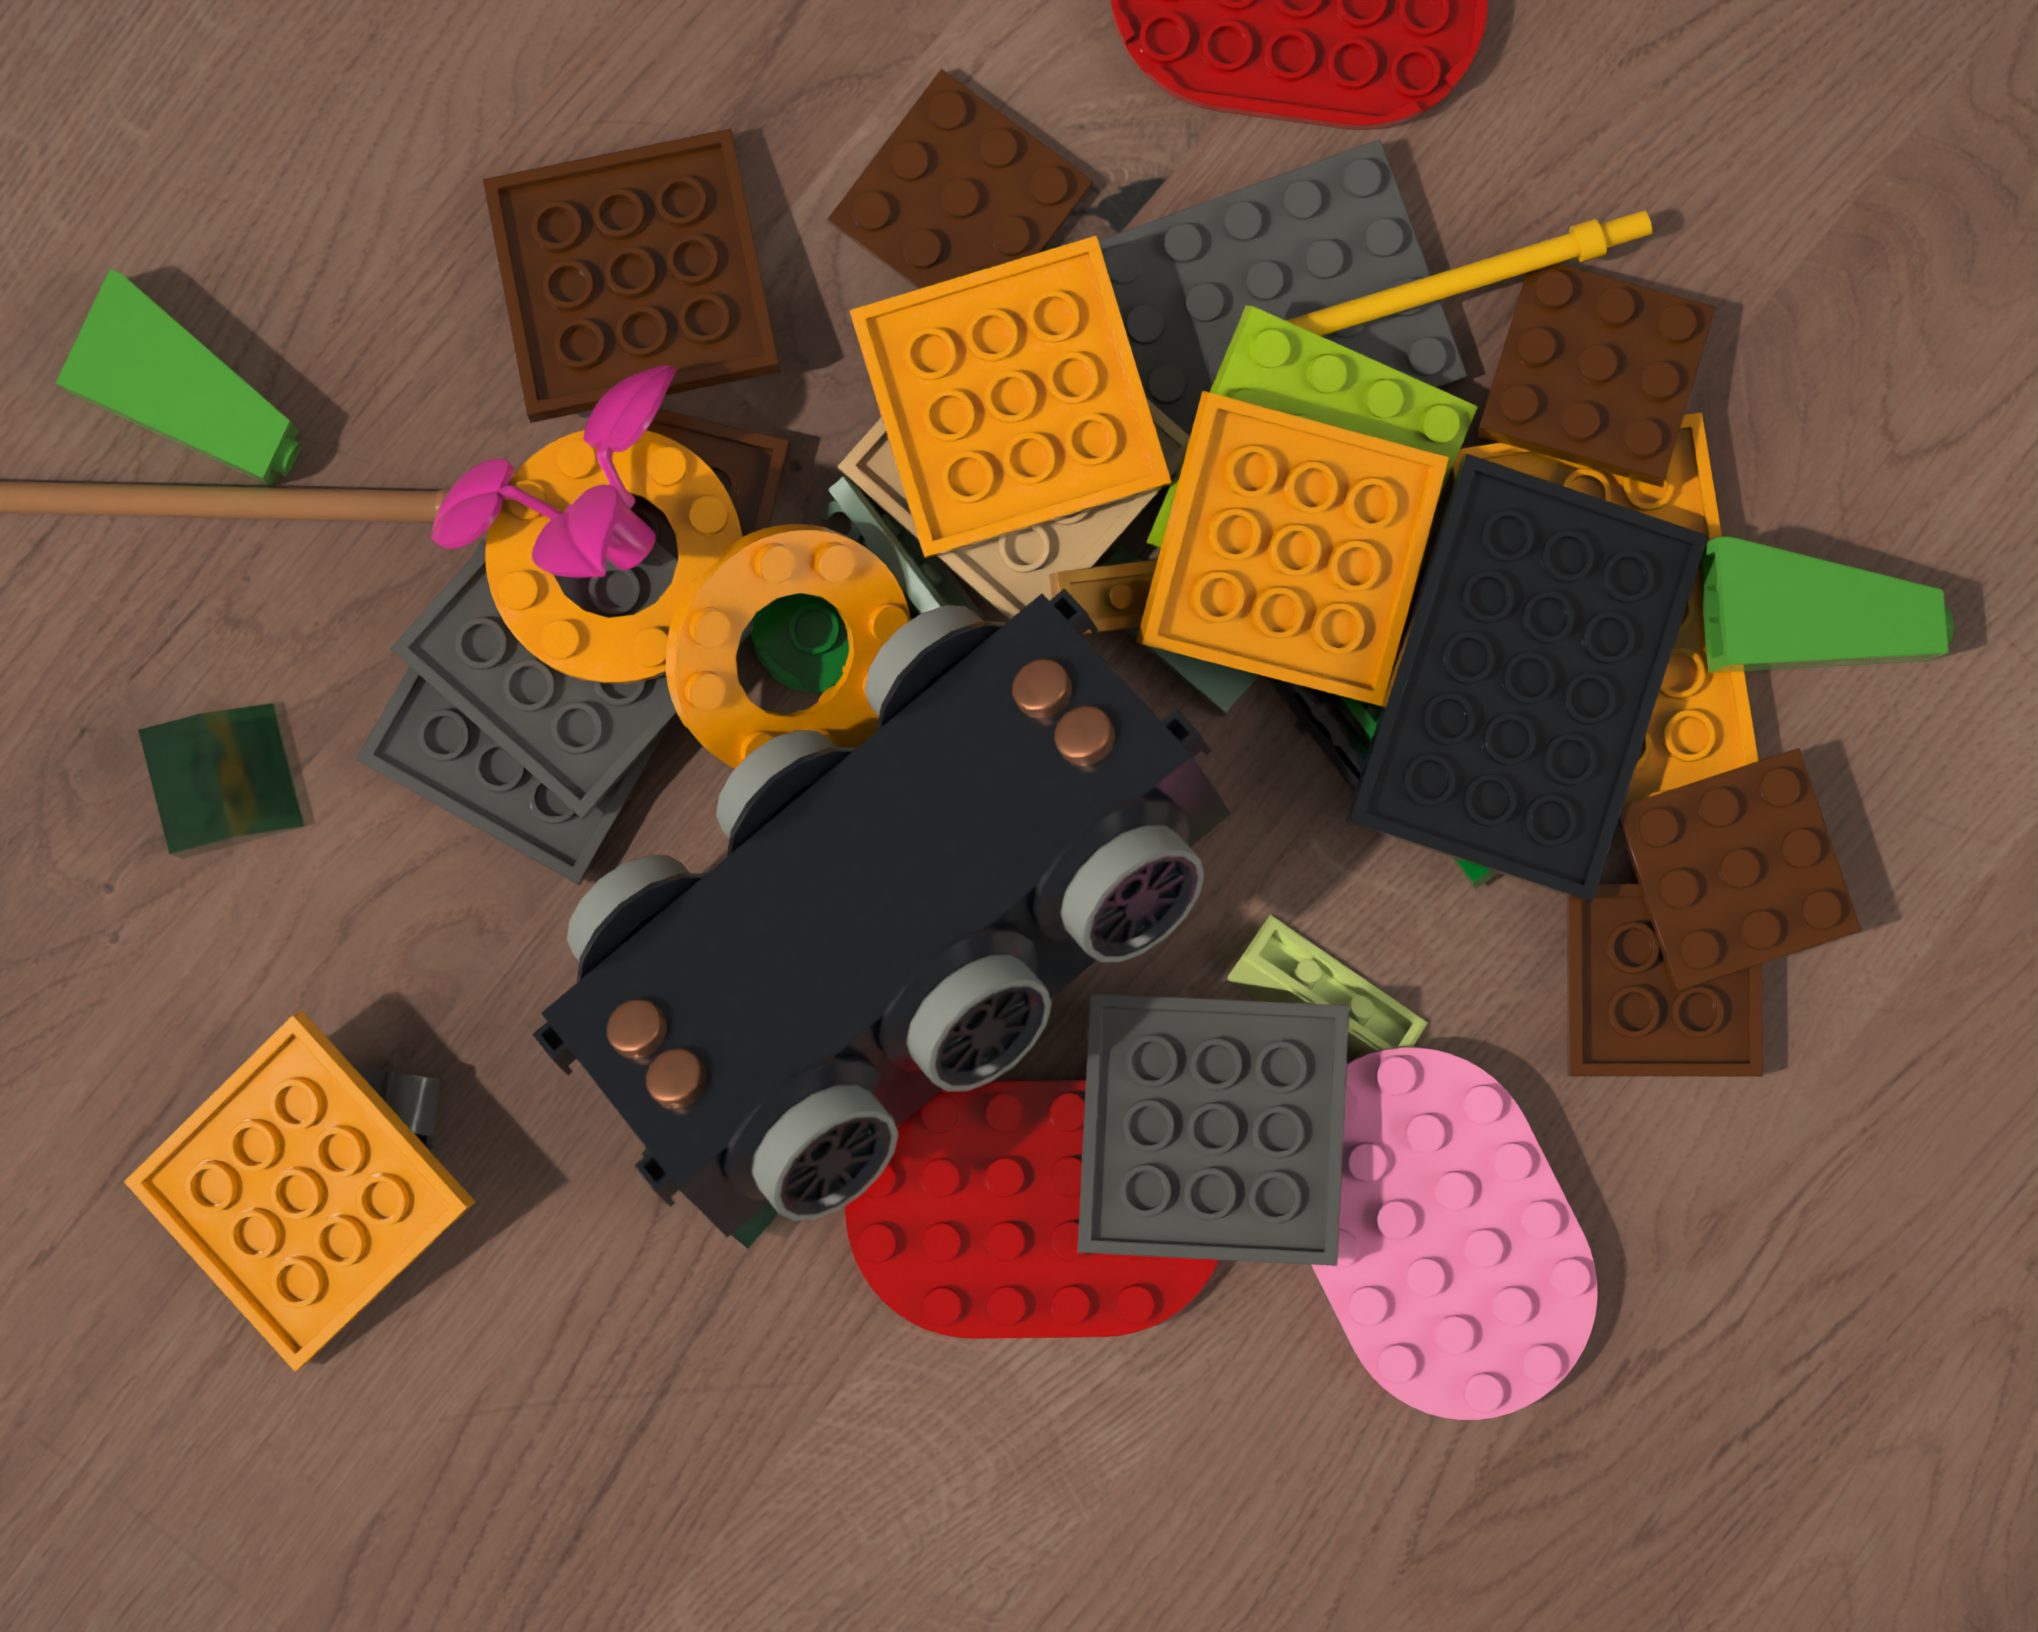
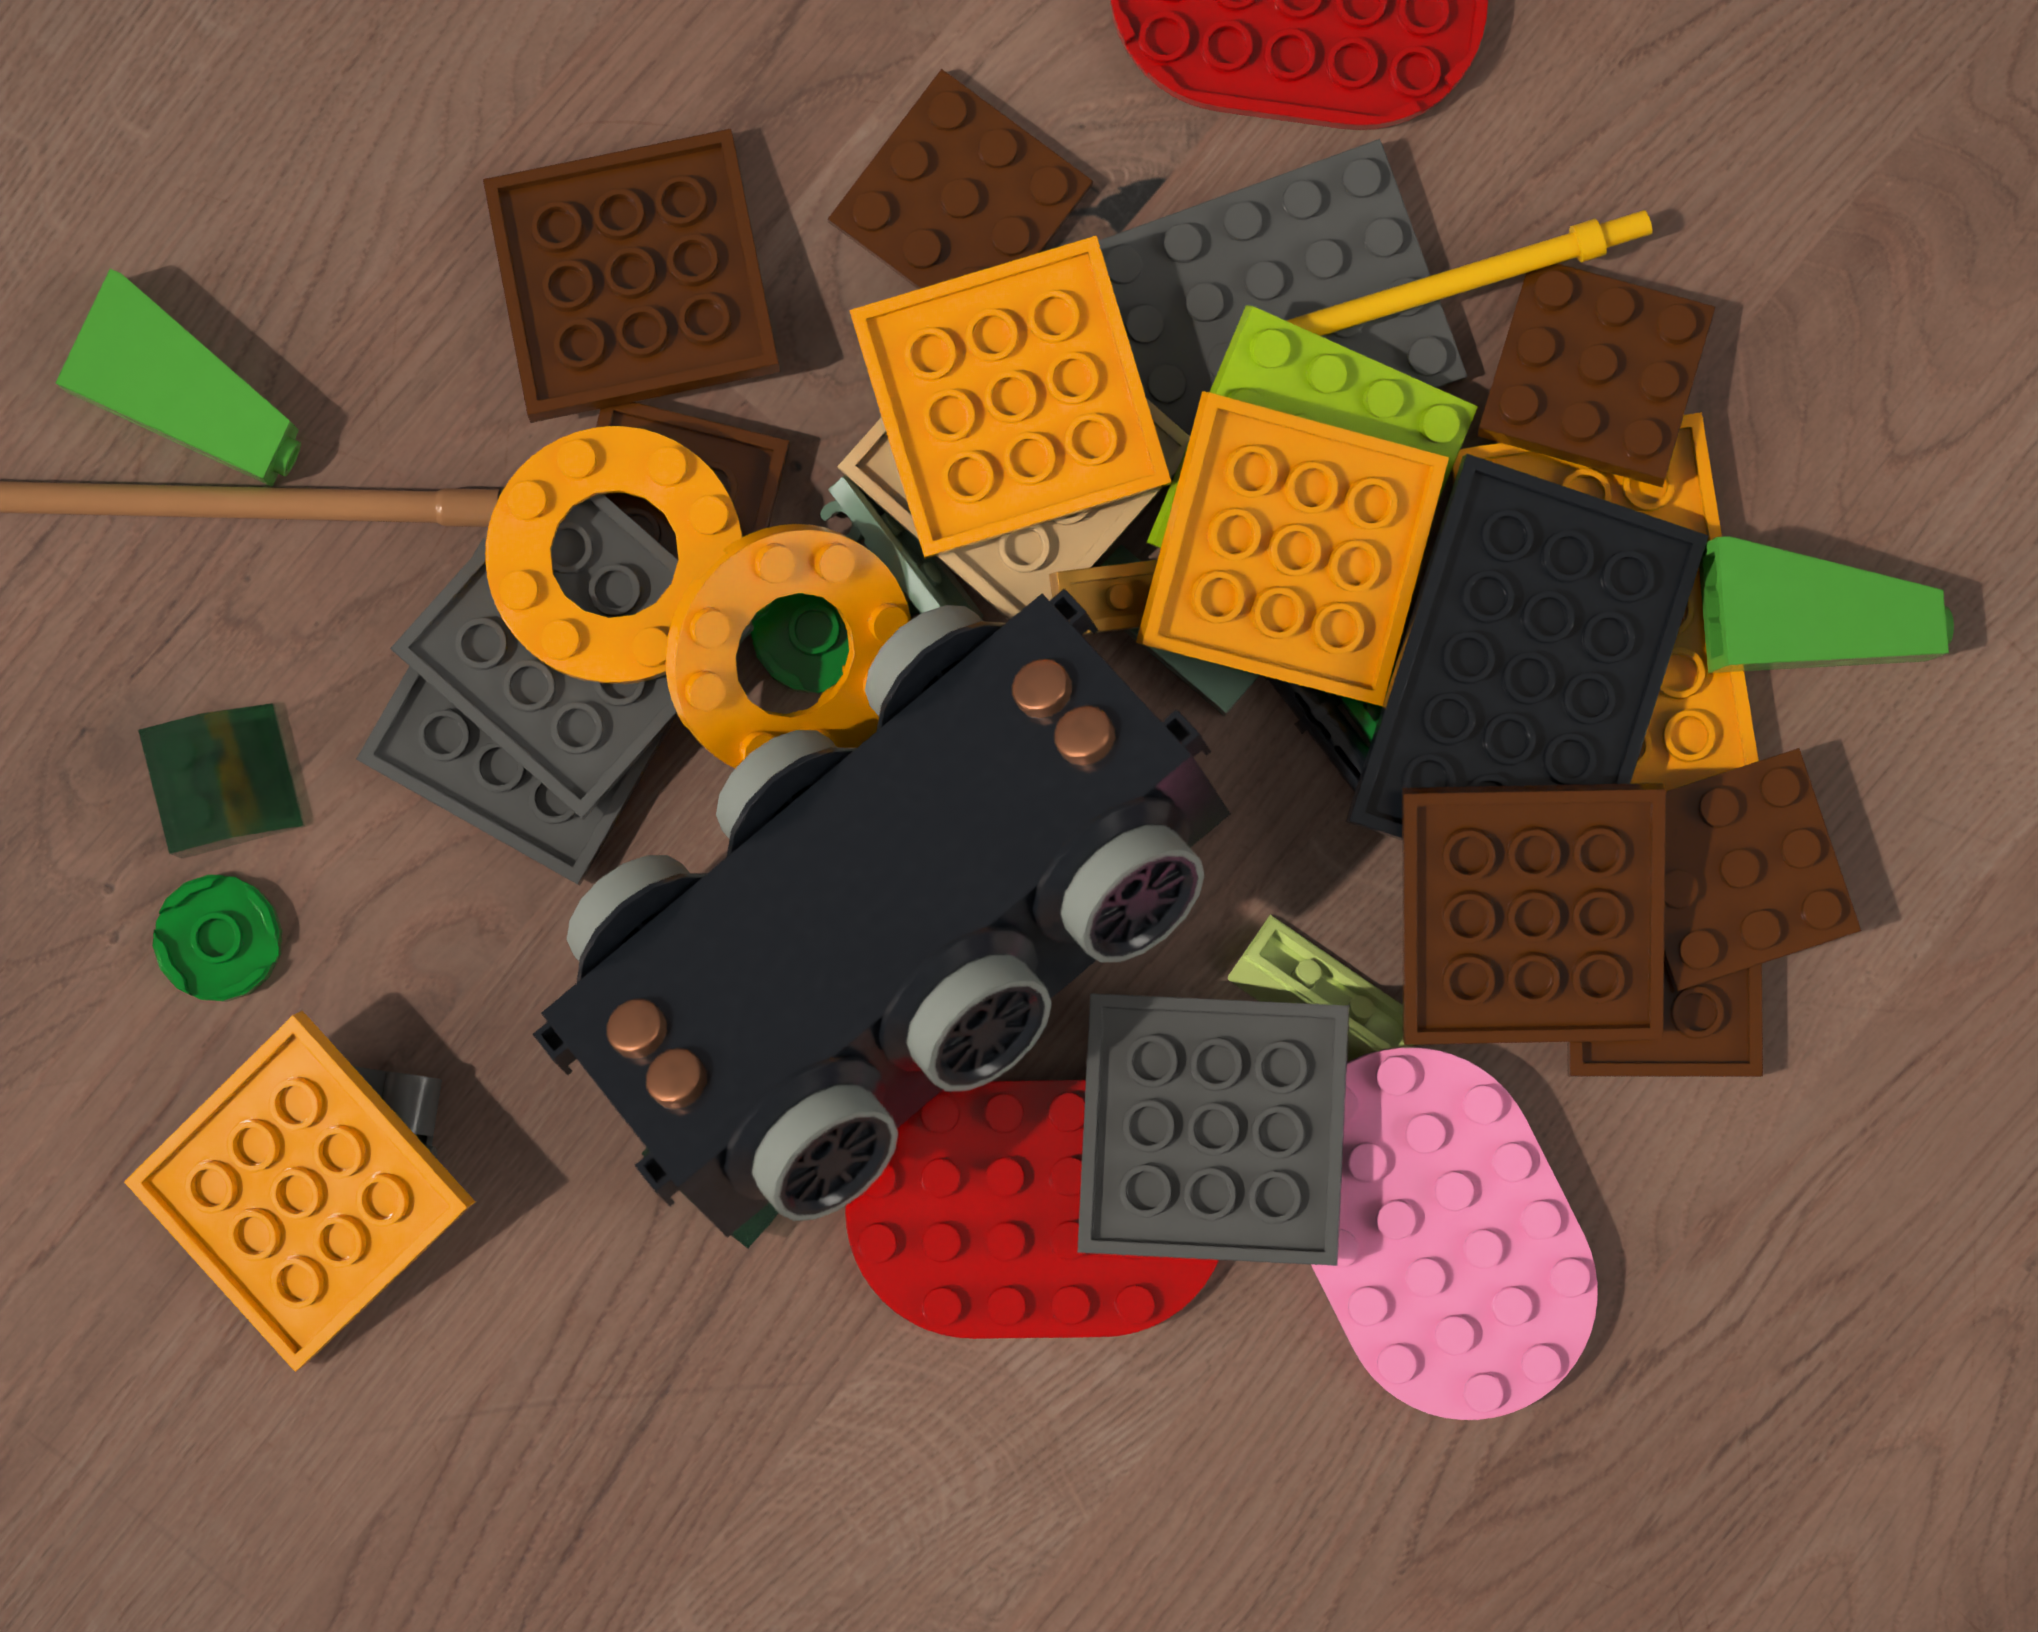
(217, 938): none -> green tile
(598, 521): dark pink plant -> none
(1533, 913): none -> reddish brown plate

